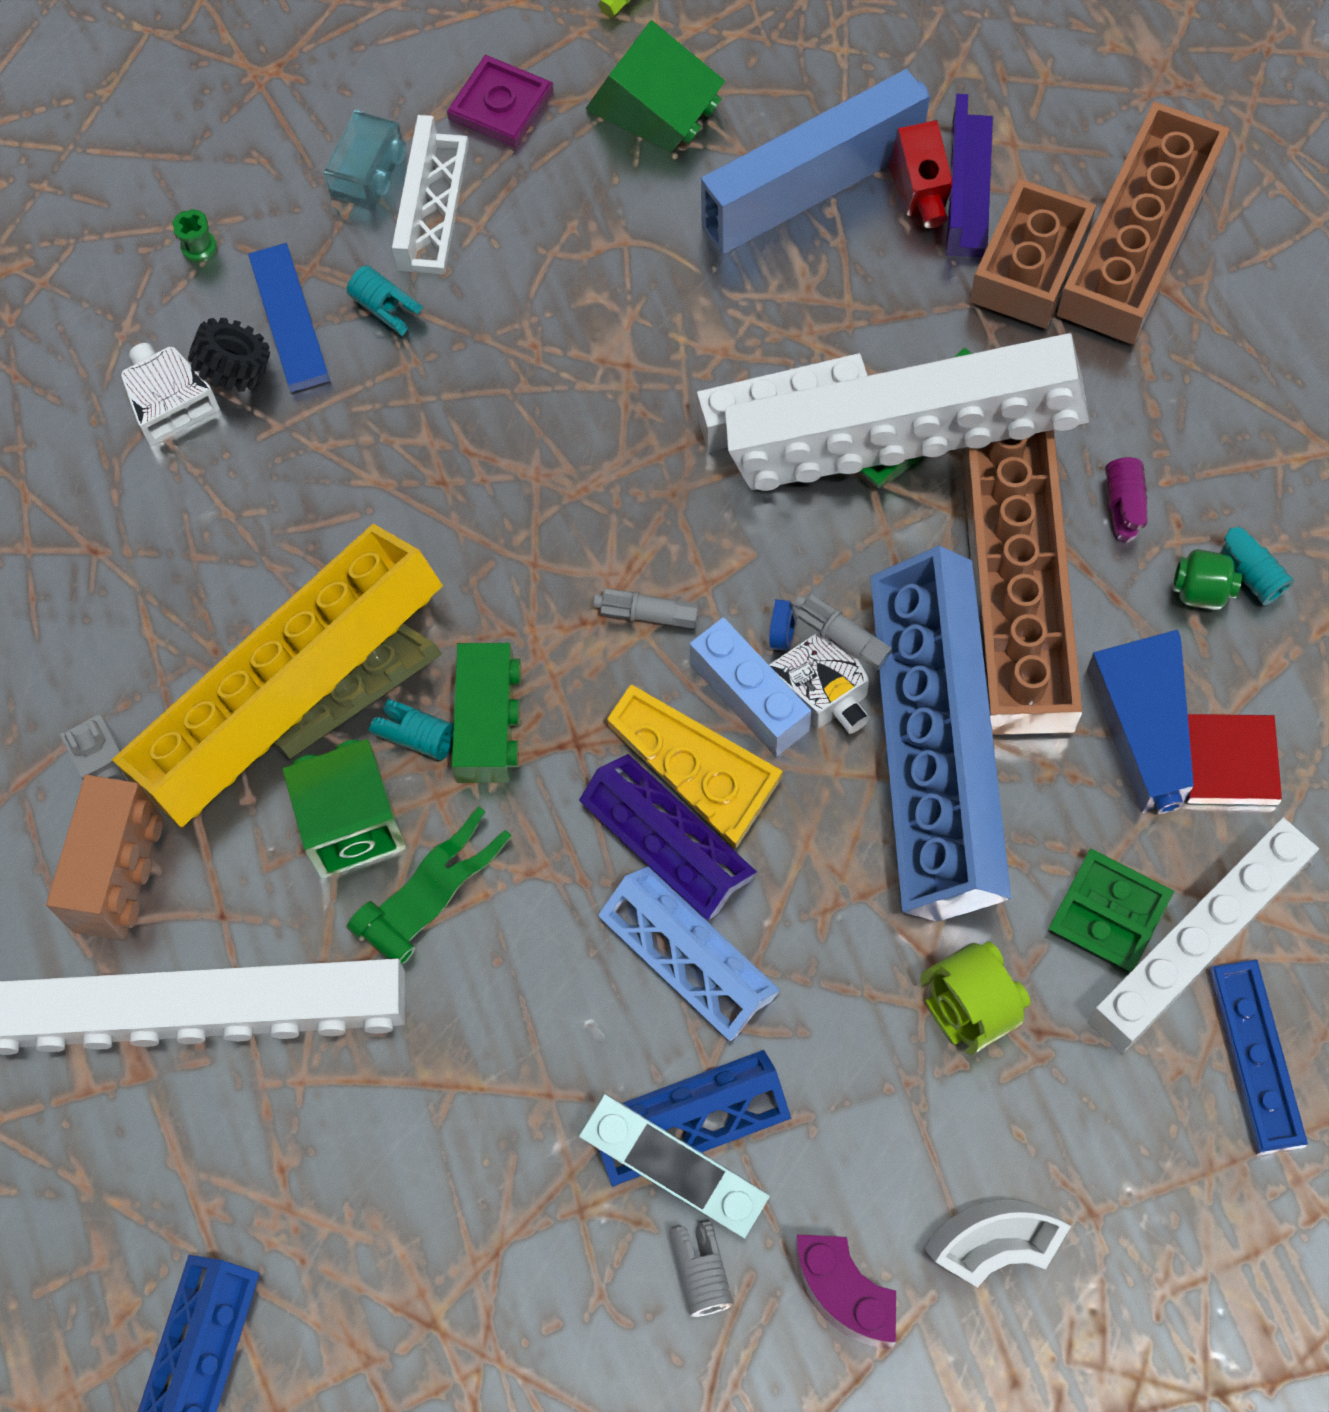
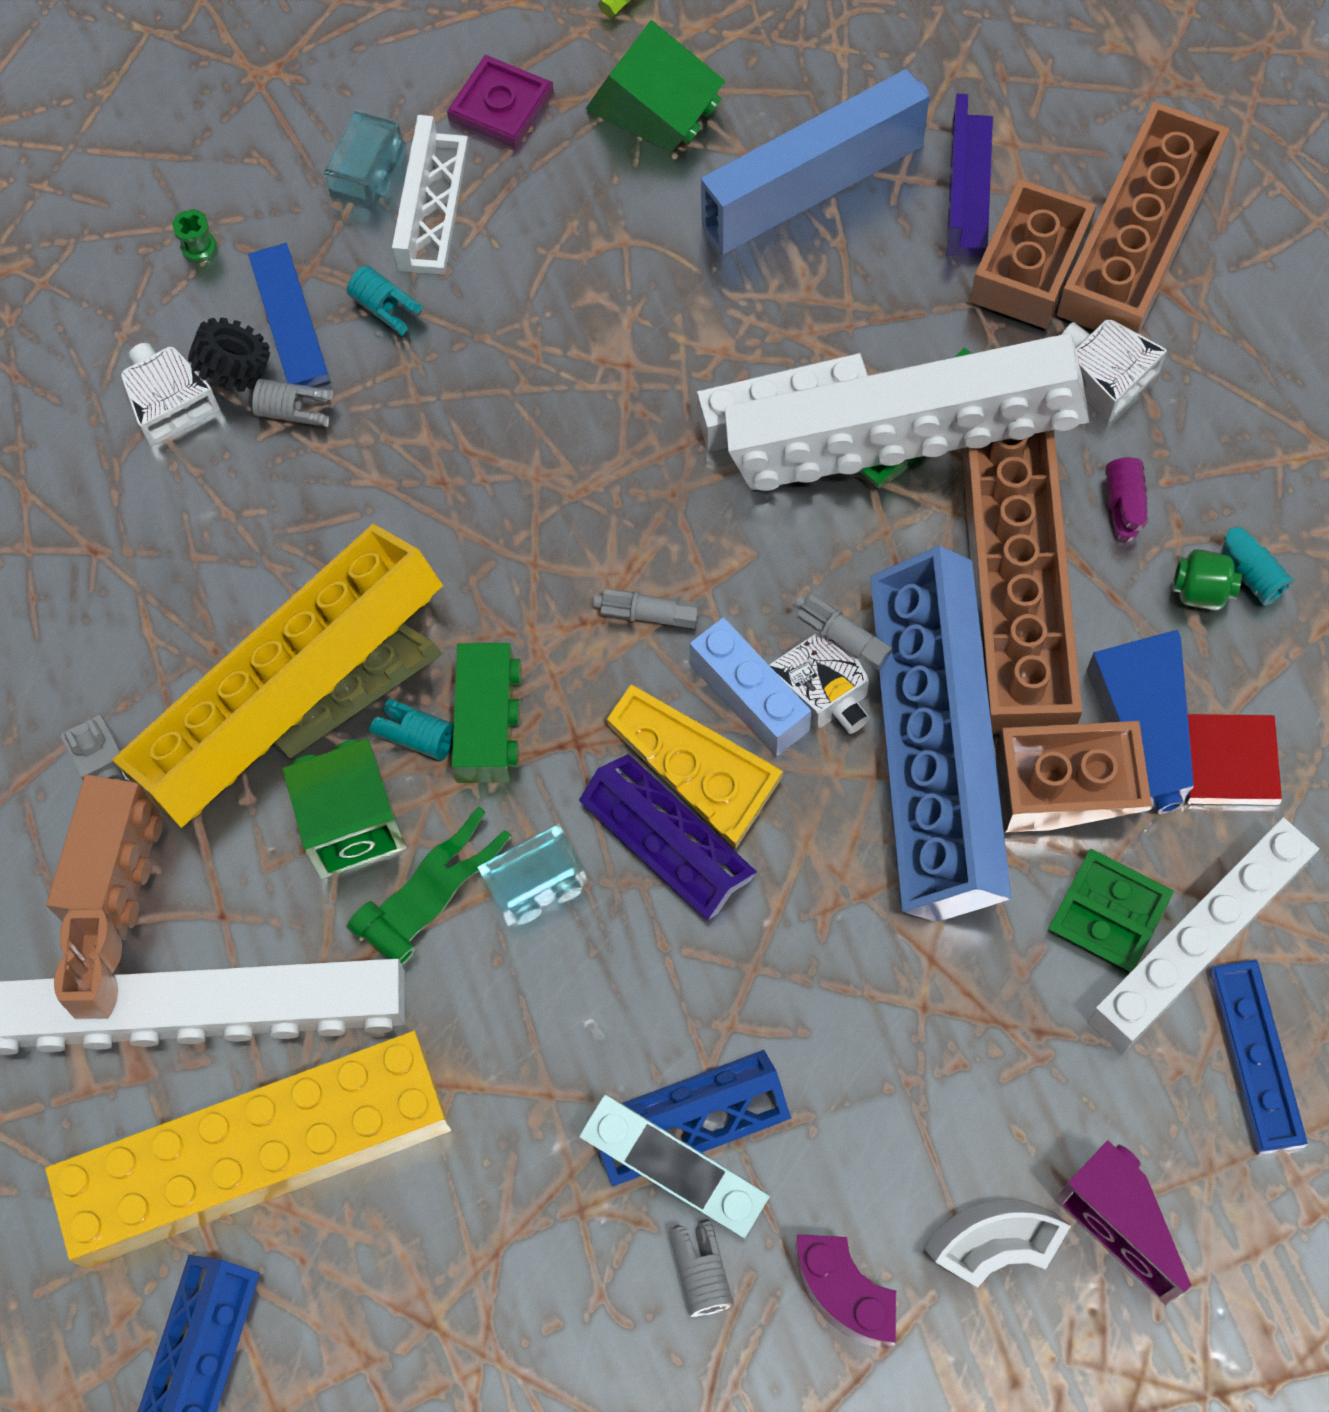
(85, 972): none -> nougat brick
(246, 1150): none -> yellow brick
(285, 402): none -> light grey hinge
(533, 876): none -> clear light blue brick
(698, 941): light blue fence -> none
(782, 625): blue tile -> none
(922, 172): red torso -> none
(975, 996): lime brick -> none
(1071, 774): none -> nougat slope
(1114, 365): none -> white torso
(1121, 1212): none -> magenta slope

